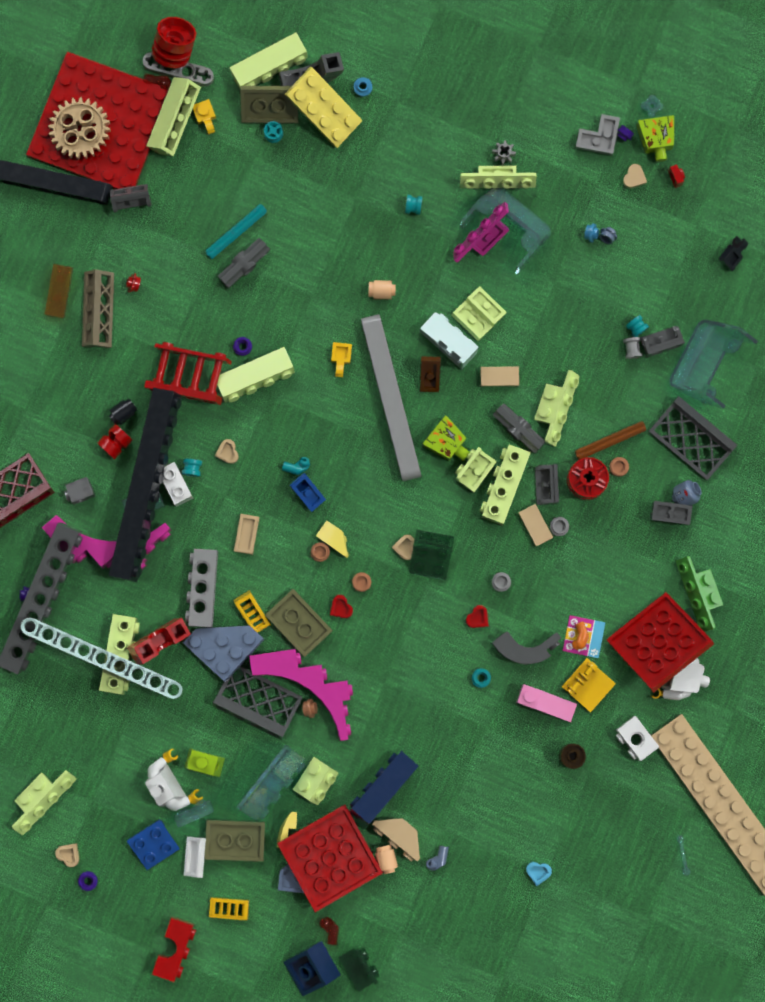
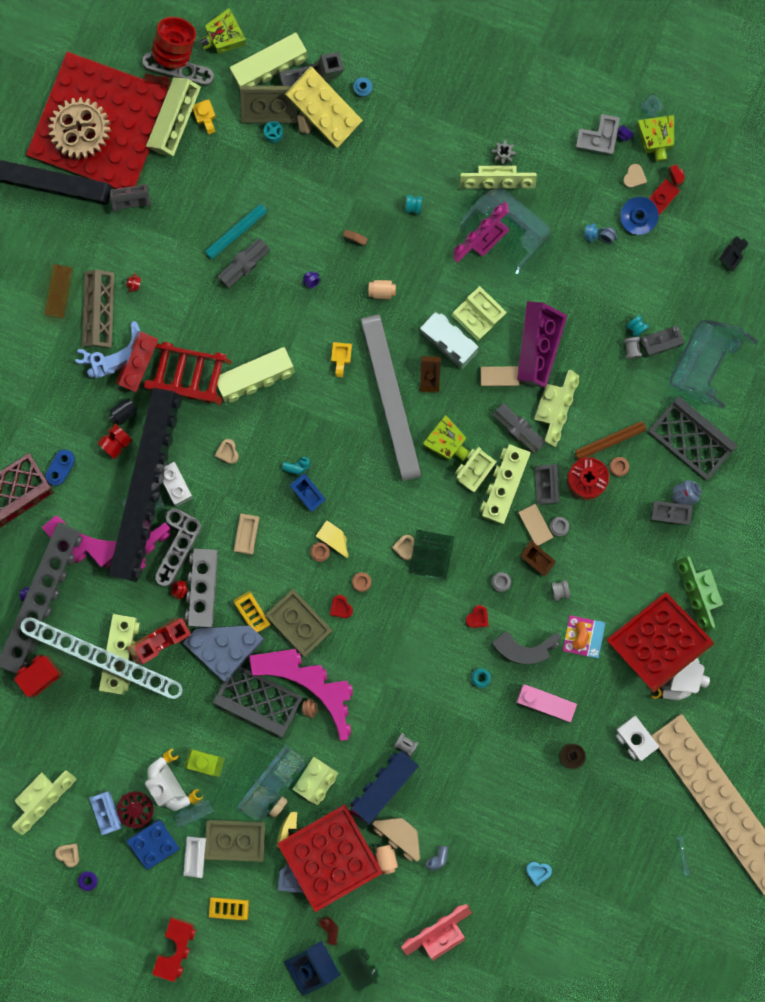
(38, 676): none -> red brick
(60, 467): none -> blue plate
(79, 491): flat silver brick -> none
(105, 366): none -> light blue piece
(105, 813): none -> light blue hinge
(135, 809): none -> dark red wheel
(140, 355): none -> red arch
(174, 549): none -> light grey beam
(179, 589): none -> red plate
(191, 467): teal wheel -> none
(223, 33): none -> lime torso
(242, 340): dark purple plate -> none
(276, 809): none -> tan tile
(304, 124): none -> tan tile
(311, 279): none -> dark purple plate
(355, 237): none -> nougat tile
(405, 745): none -> light grey bush
(440, 936): none -> coral bracket
(537, 558): none -> reddish brown slope
(539, 342): none -> magenta wedge
(560, 590): none -> light grey wheel
(588, 685): yellow hinge -> none
(637, 205): none -> blue dish
(664, 195): none -> red plate

